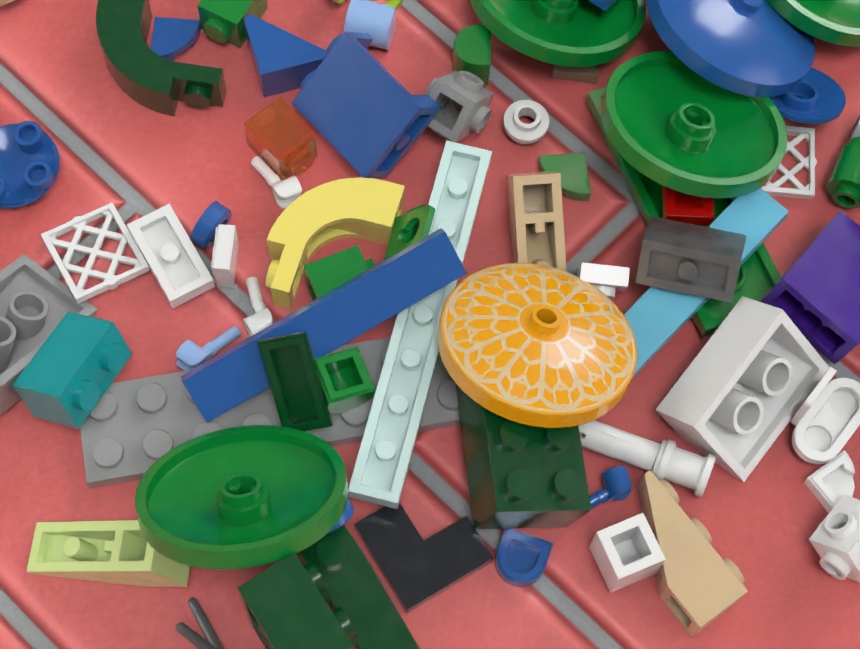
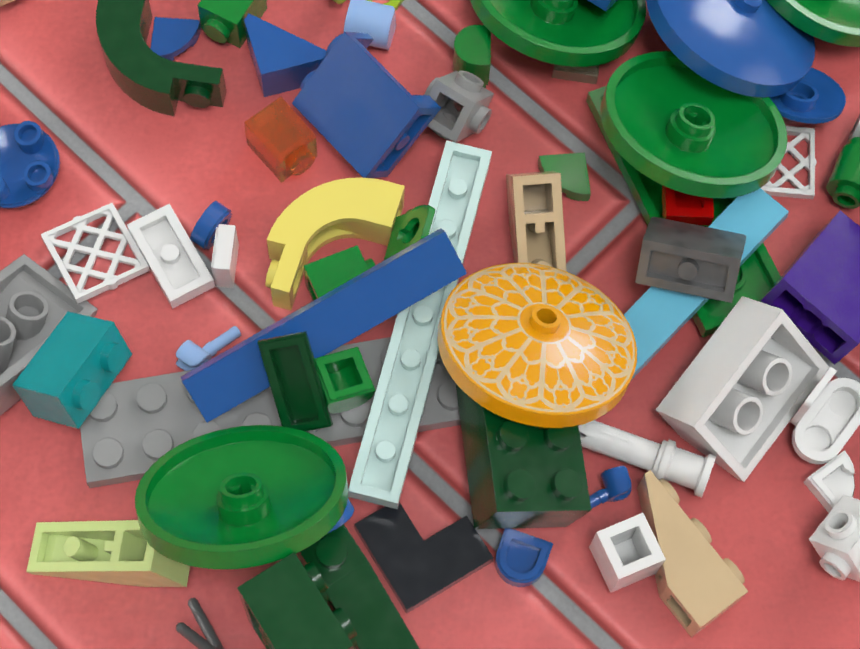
(262, 317): white hand -> none
(284, 191): white hand -> none
(521, 132): white plate -> none
(605, 277): white plate -> none

